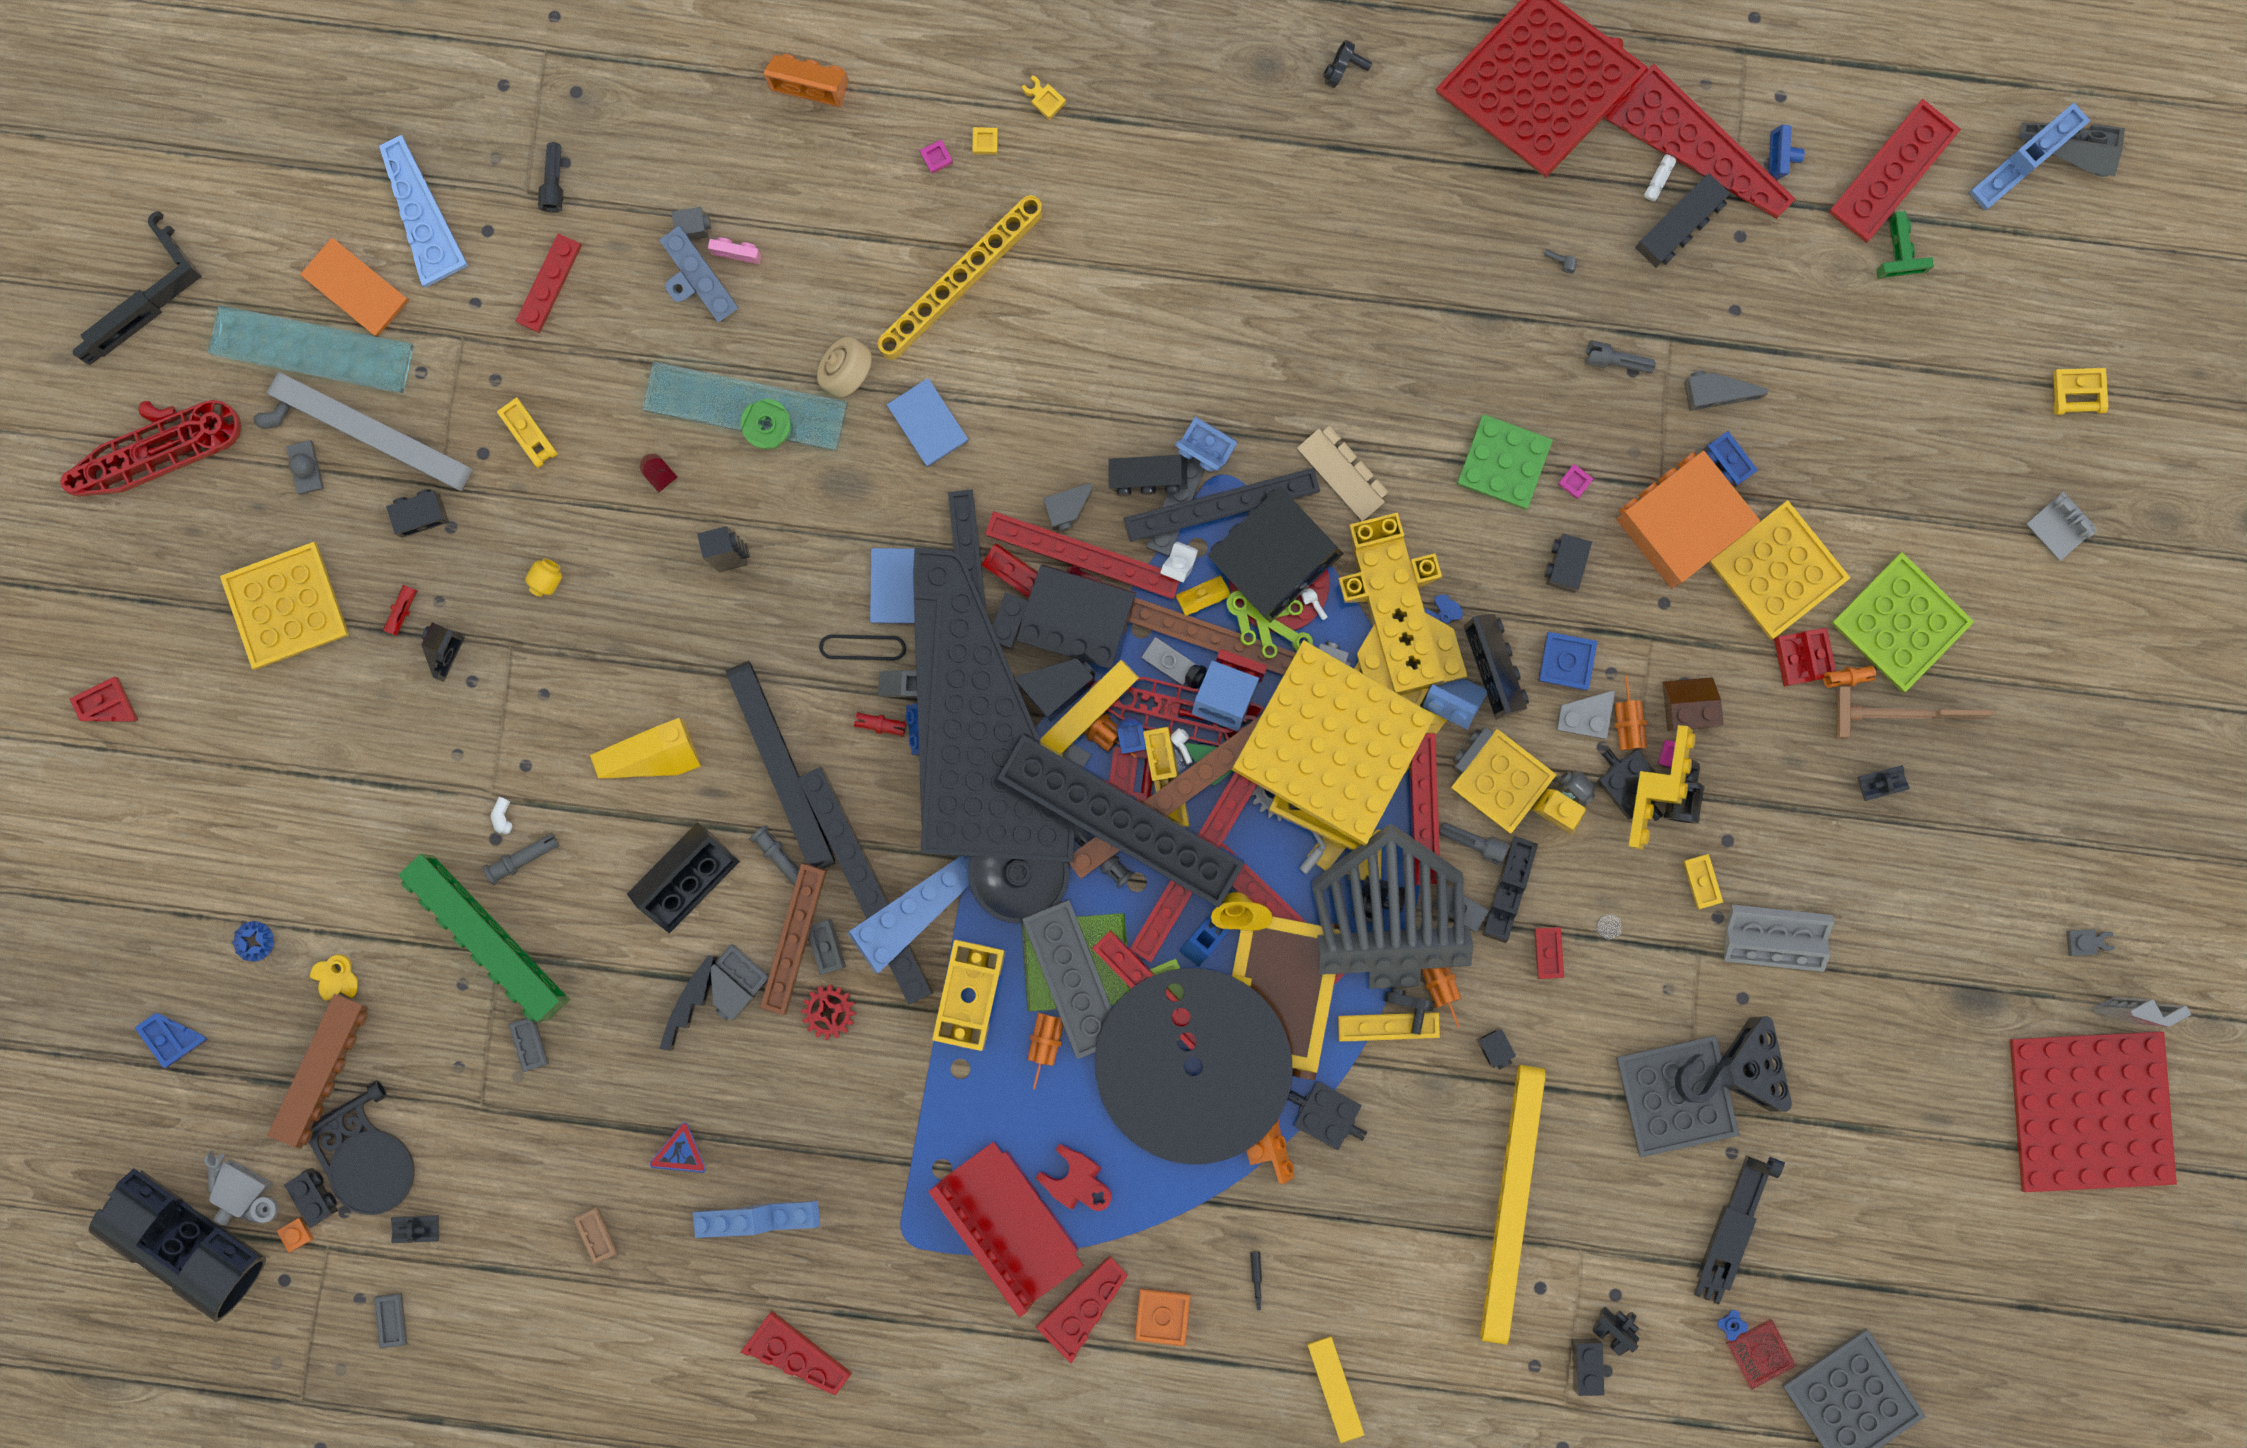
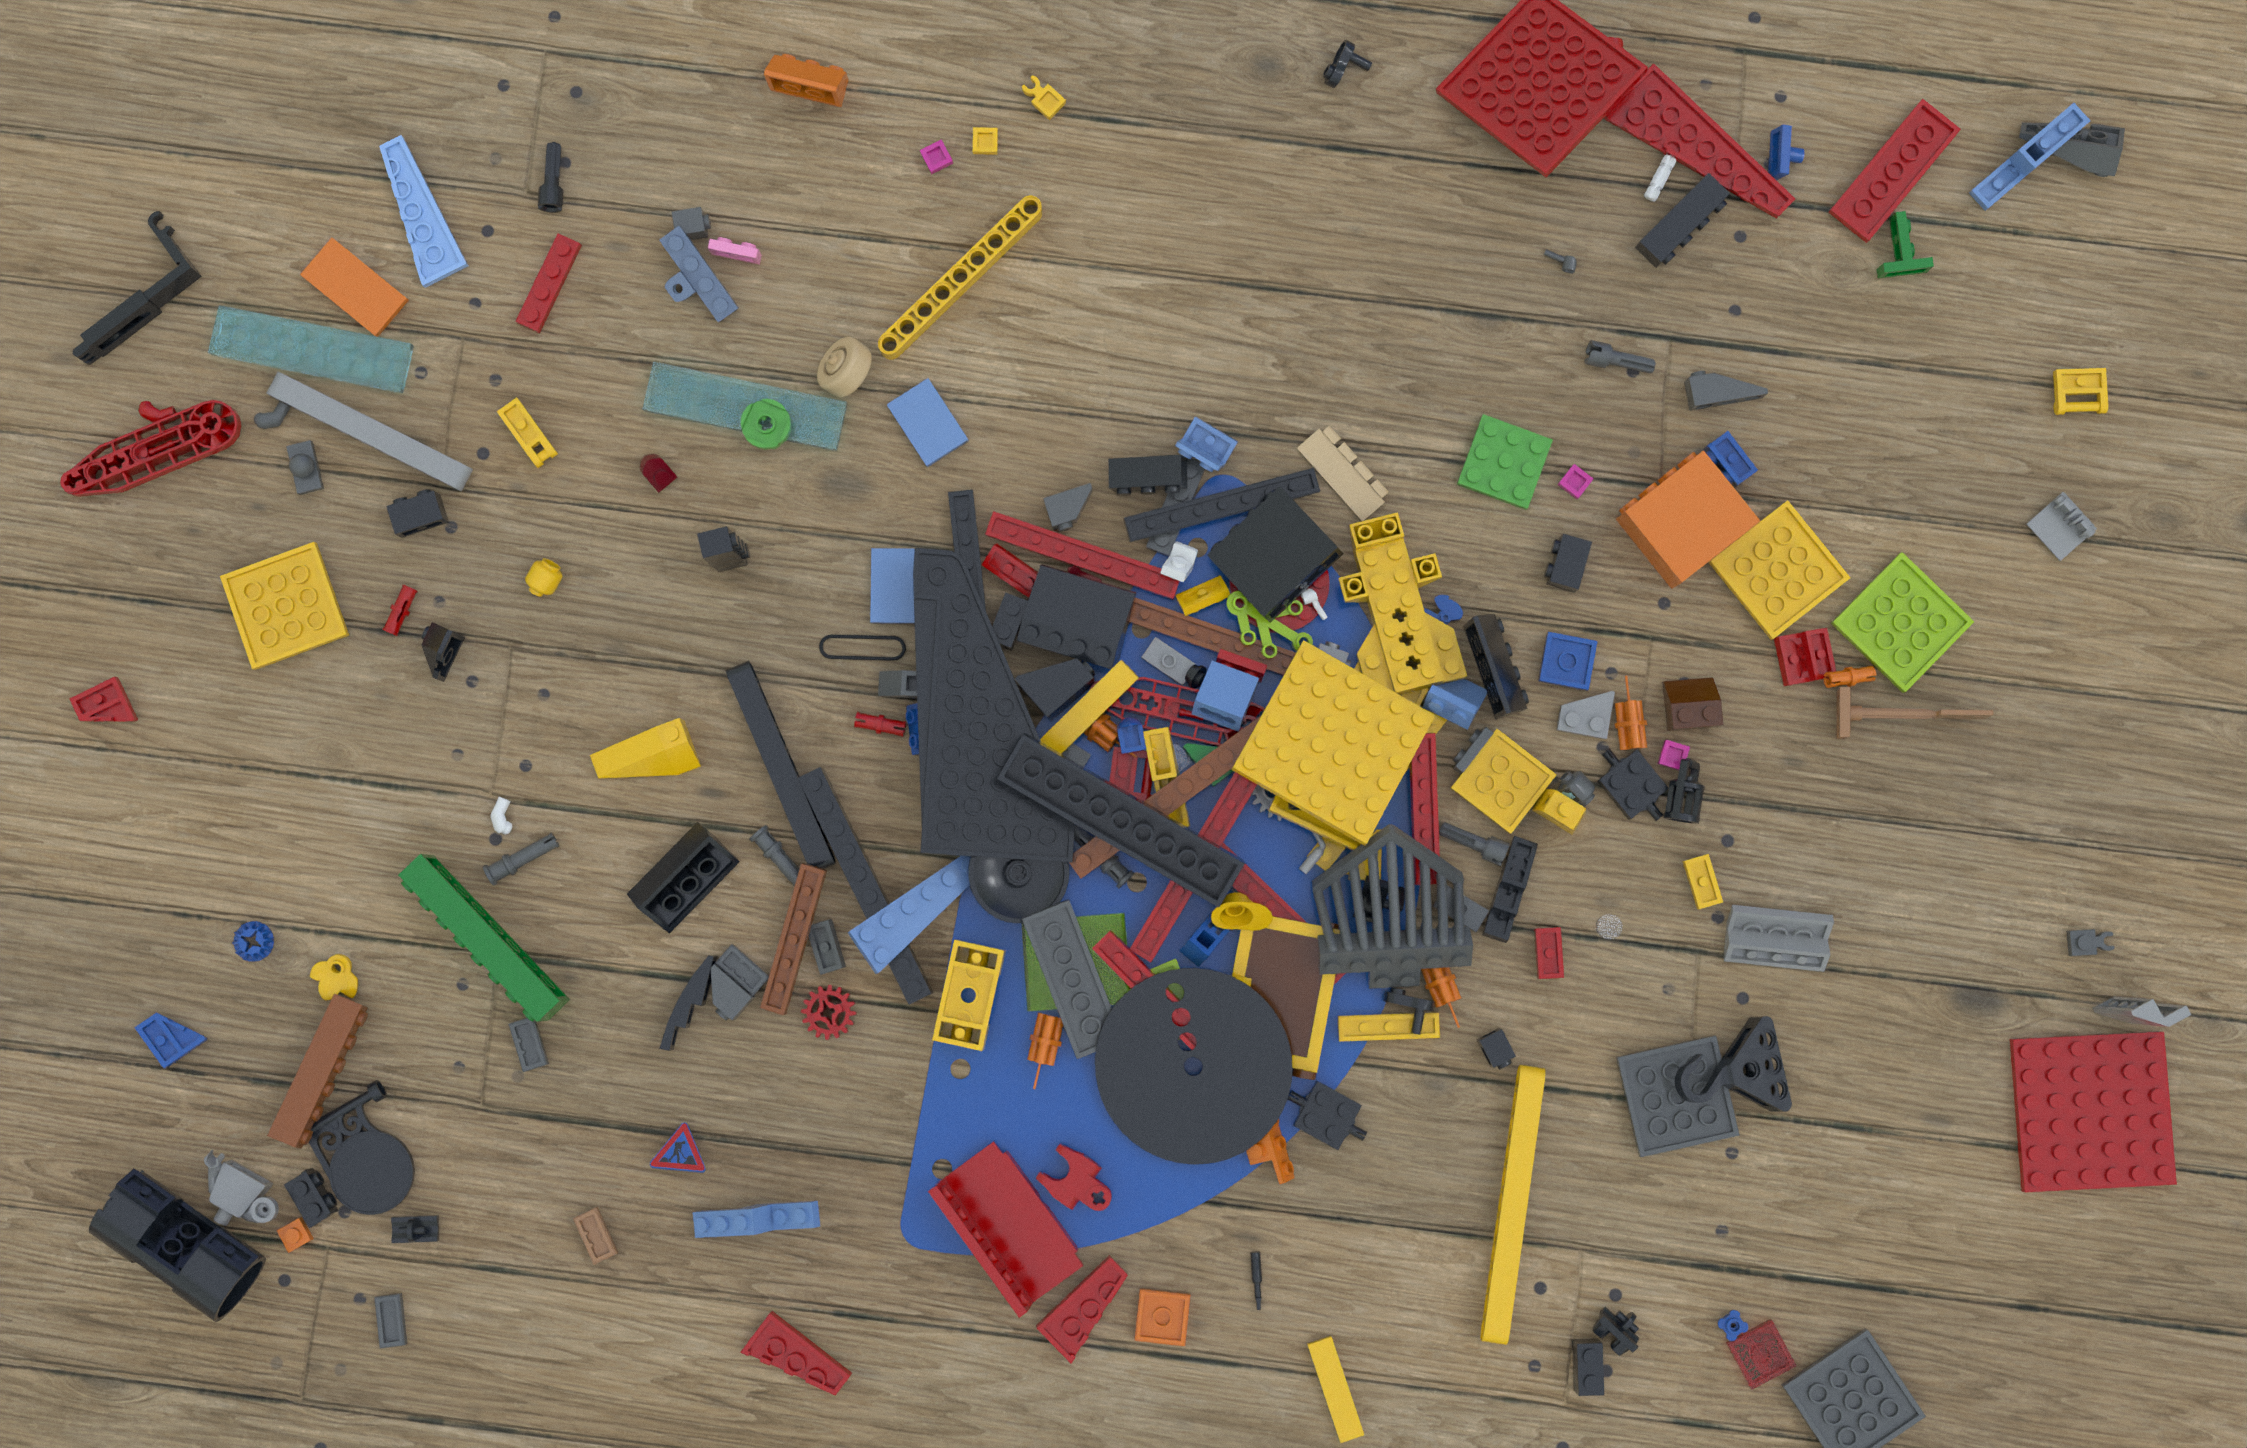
(1179, 737): white hand -> none
(1661, 787): yellow bracket -> none
(1735, 1227): black hinge -> none
(1883, 783): black hips -> none

